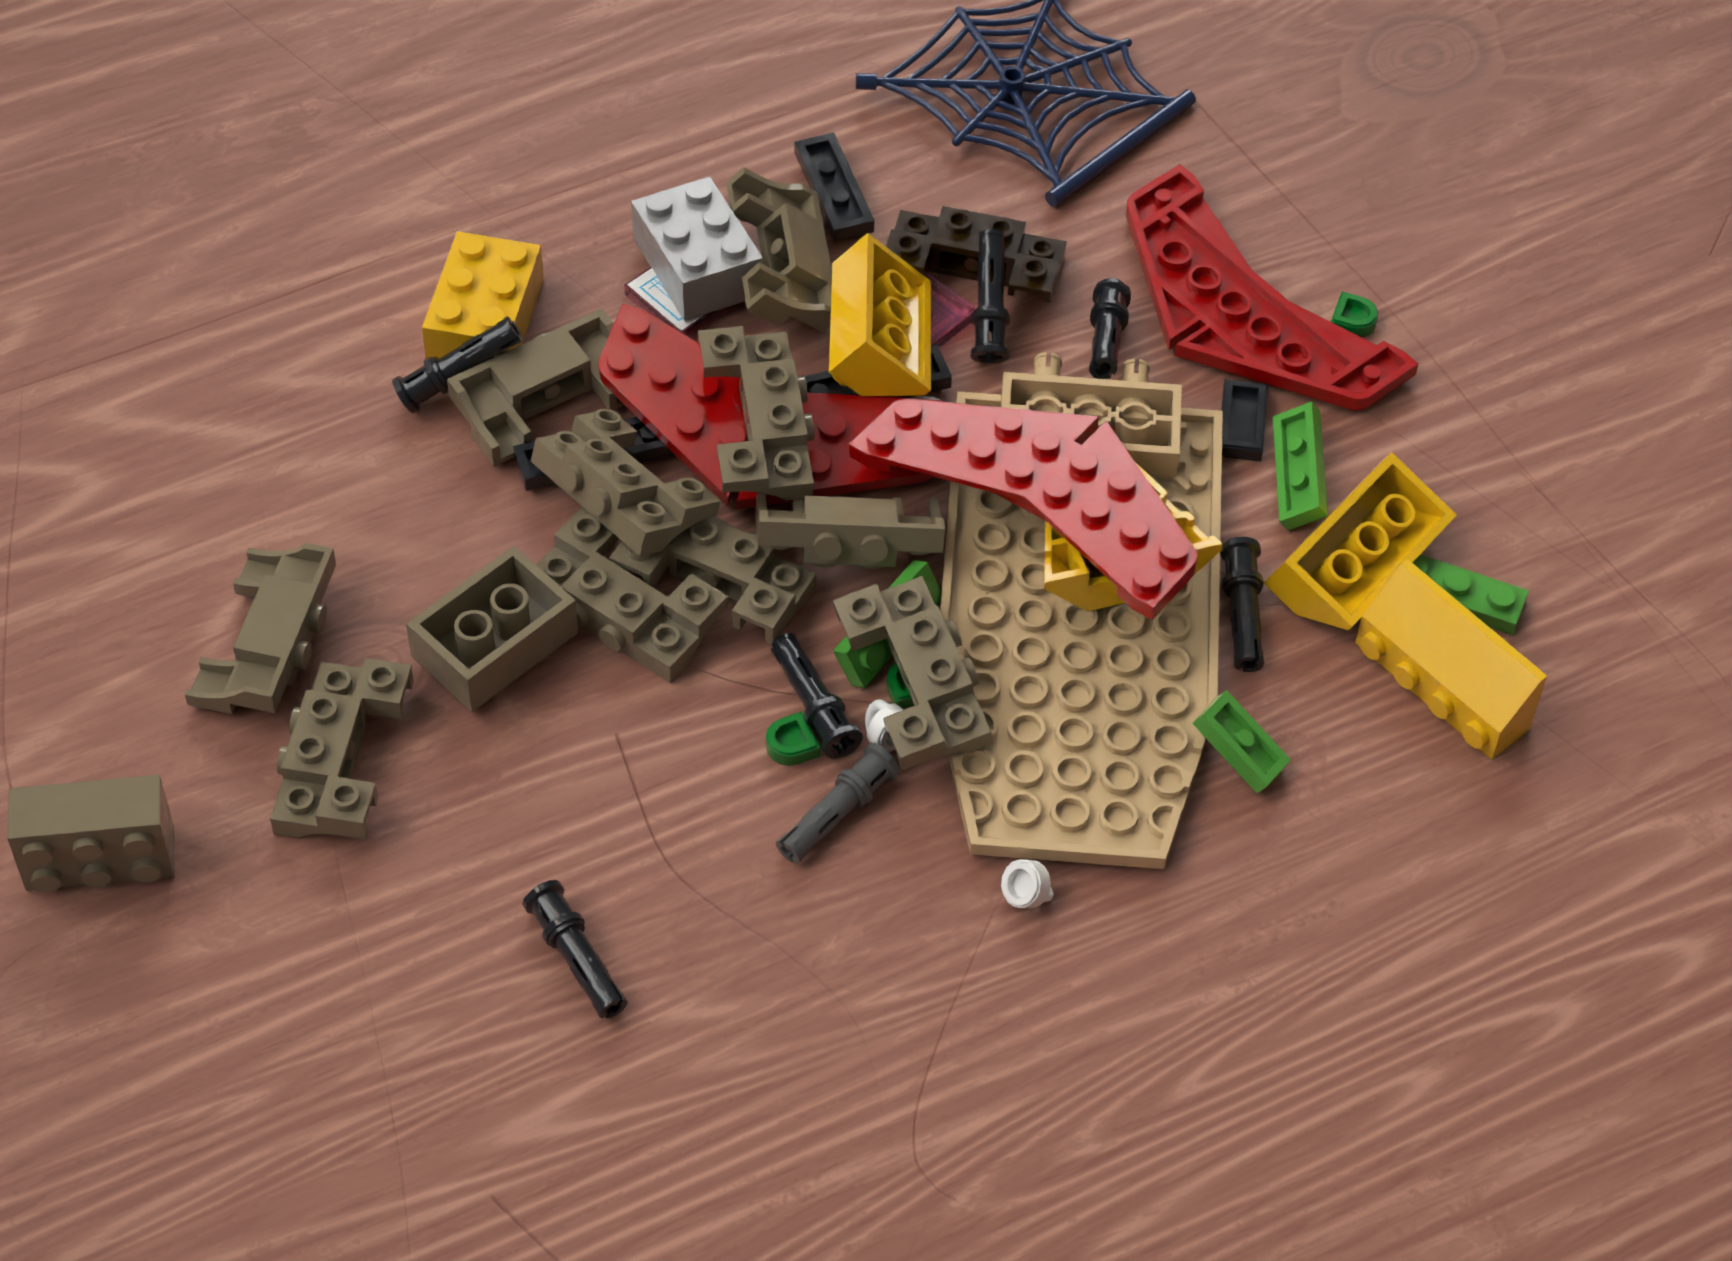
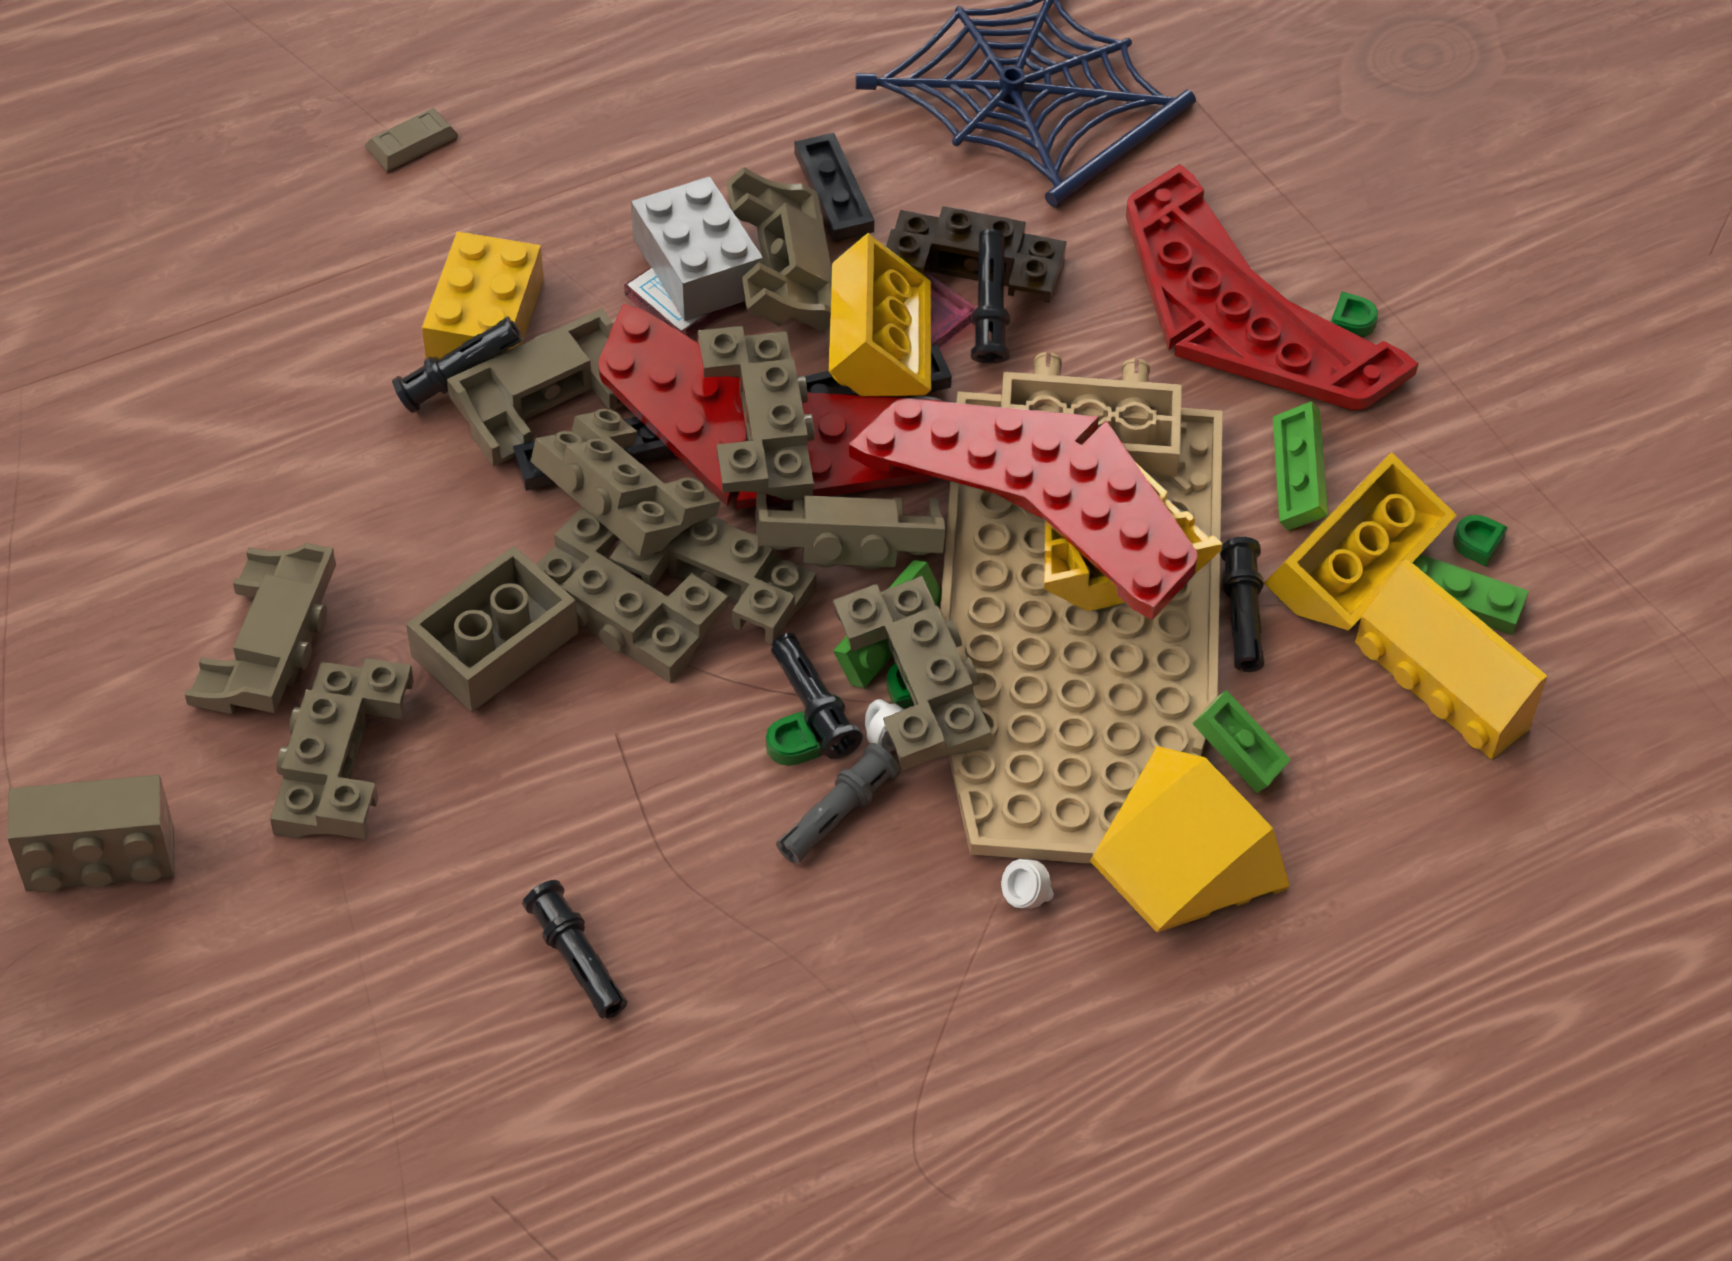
(410, 139): none -> dark tan tile
(1108, 319): black pin -> none
(1188, 844): none -> yellow wedge
(1243, 419): black tile -> none
(1478, 538): none -> green tile

